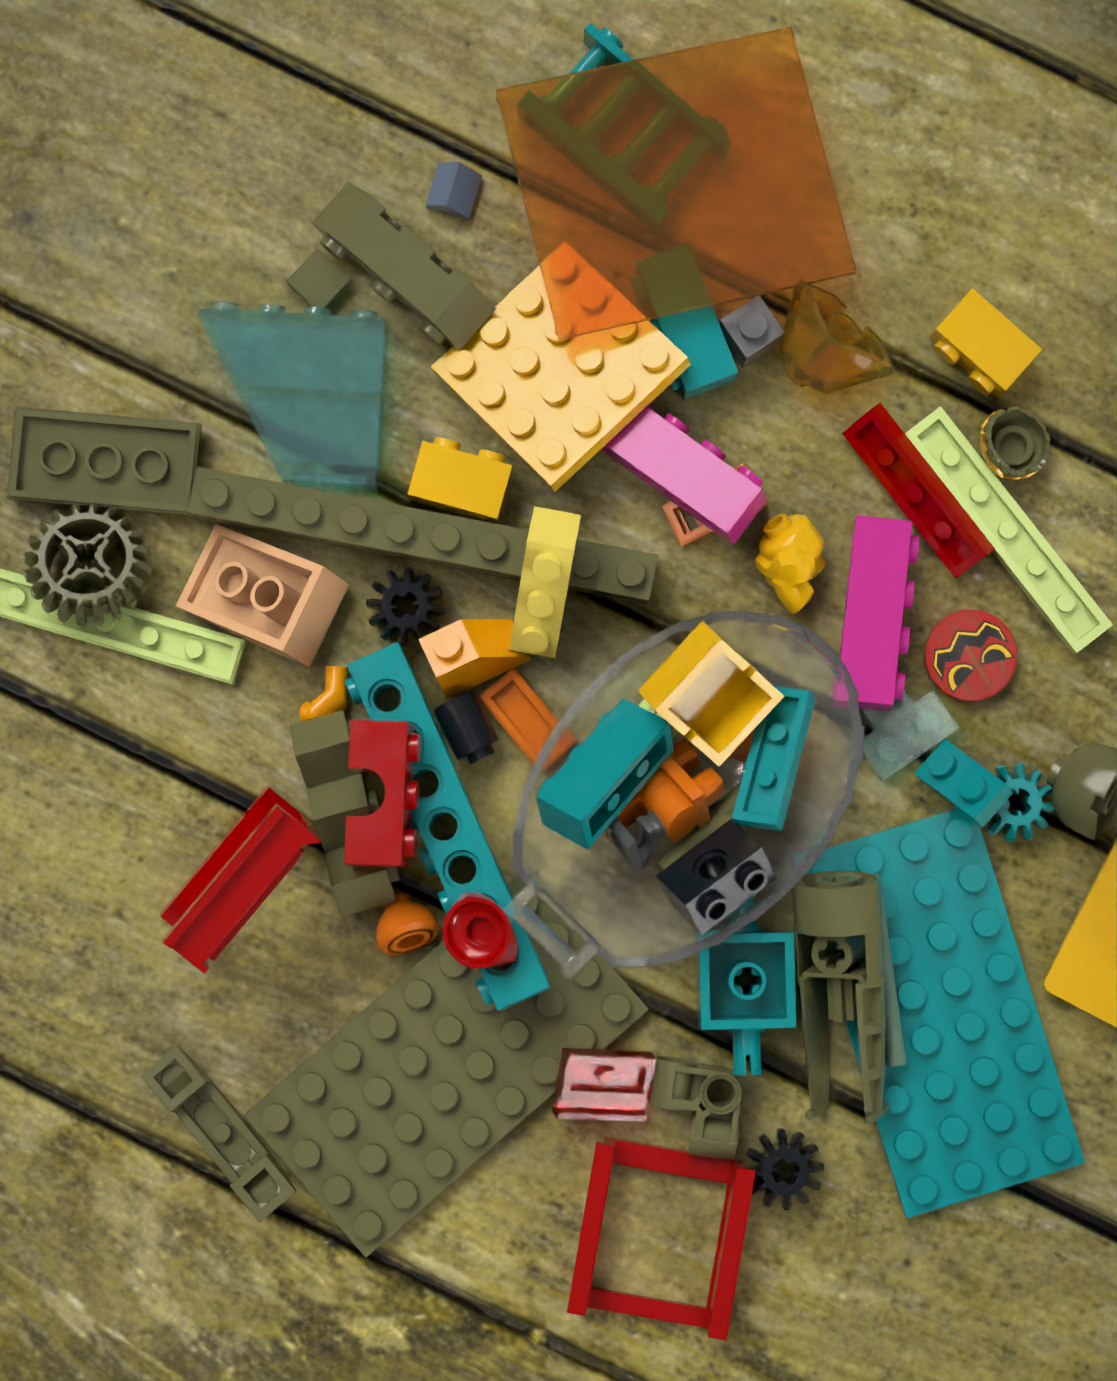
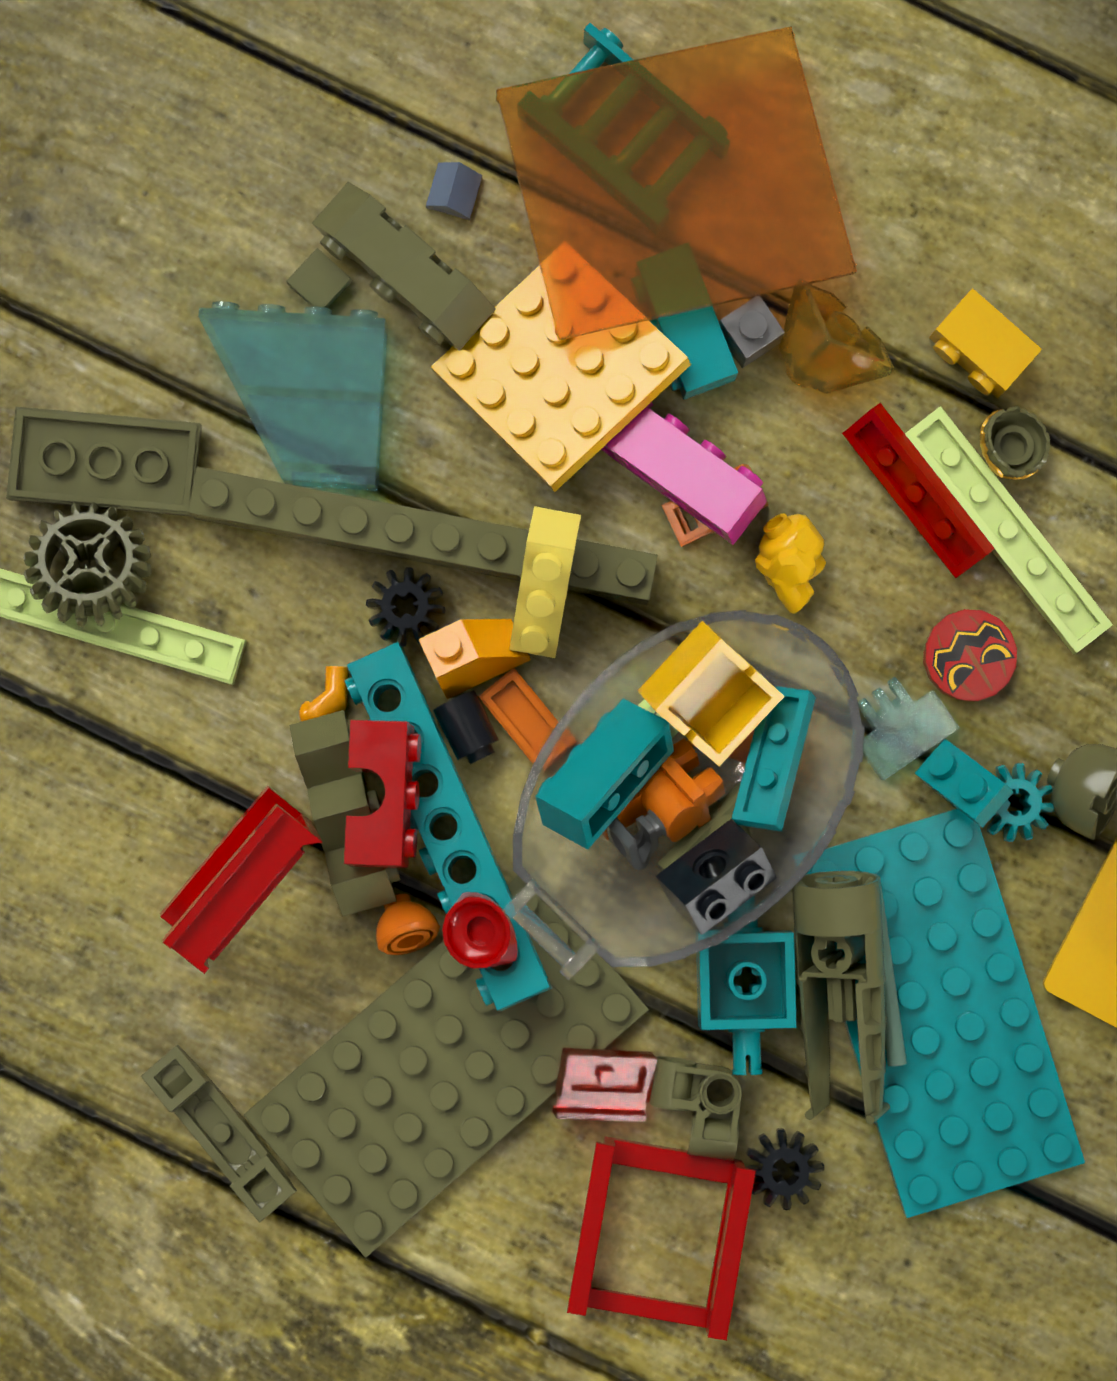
(263, 594): light nougat slope -> none
(460, 480): yellow brick -> none
(875, 607): dark pink brick -> none

